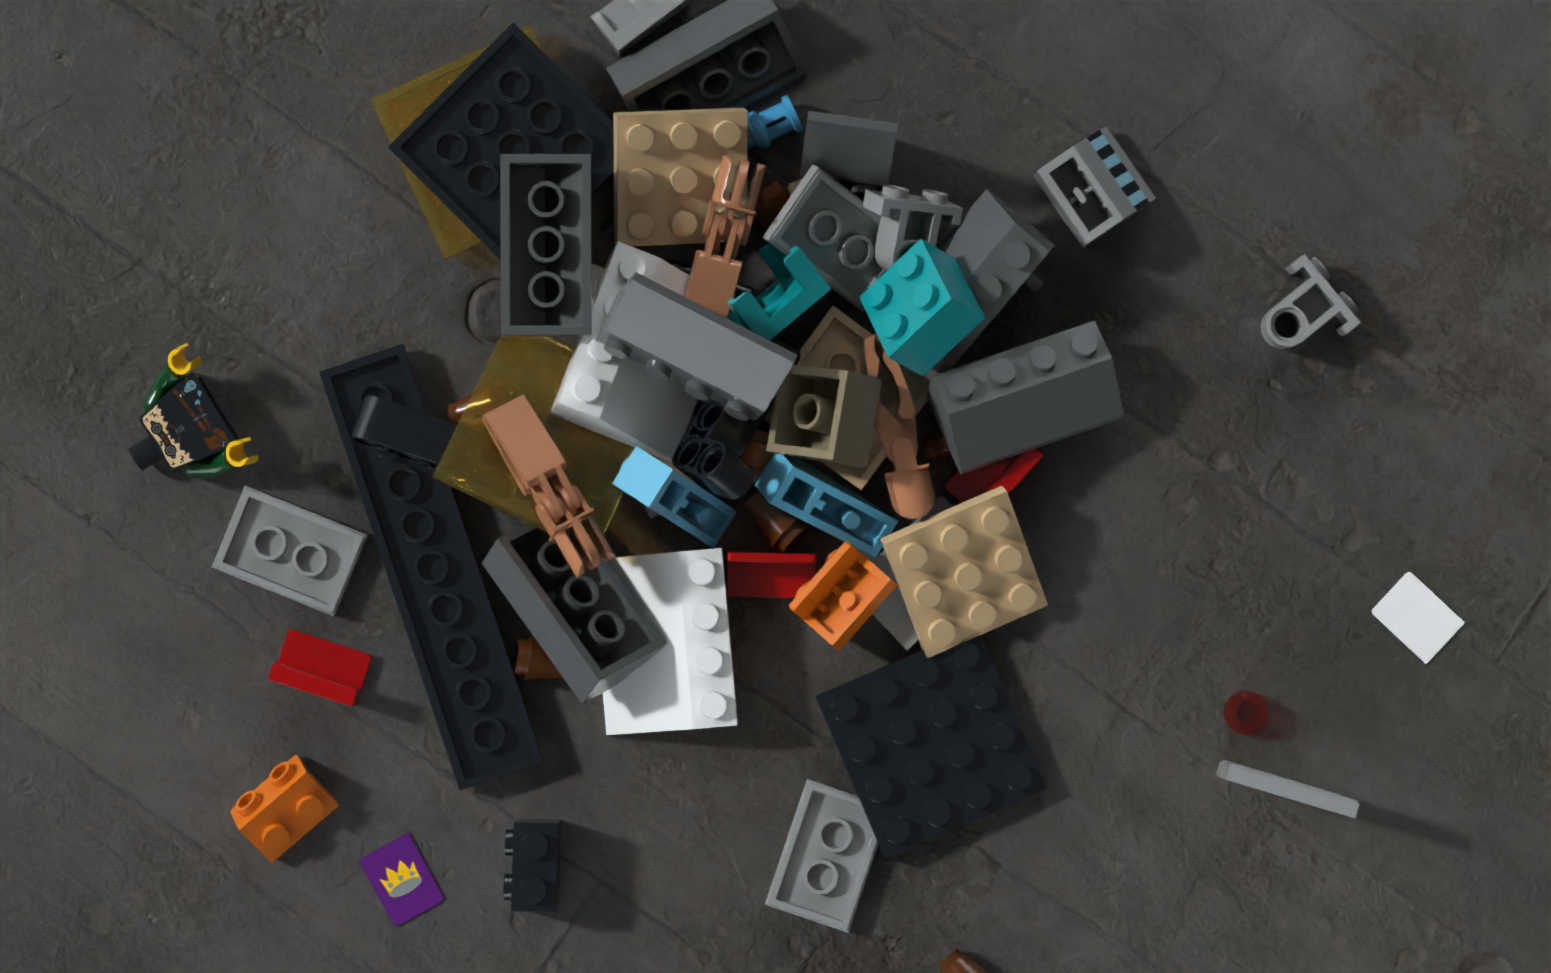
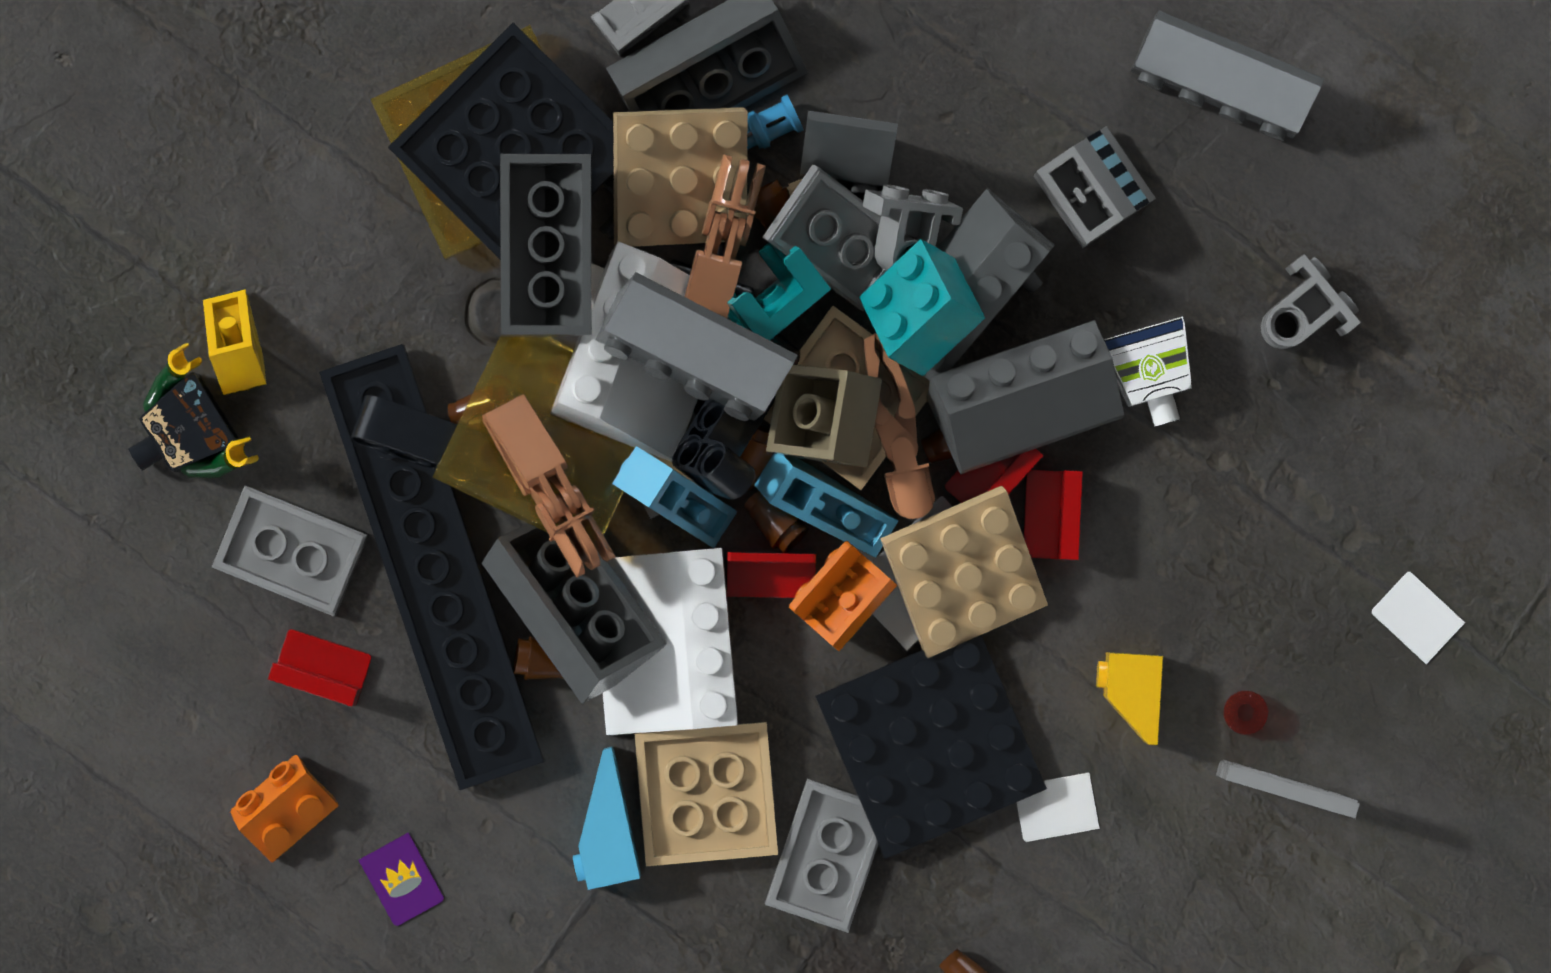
(233, 342): none -> yellow slope
(534, 865): black brick -> none
(607, 839): none -> medium azure slope
(706, 794): none -> tan plate
(1053, 514): none -> red panel
(1060, 809): none -> white sticker
(1133, 690): none -> yellow slope
(1152, 367): none -> white torso
(1225, 76): none -> slope

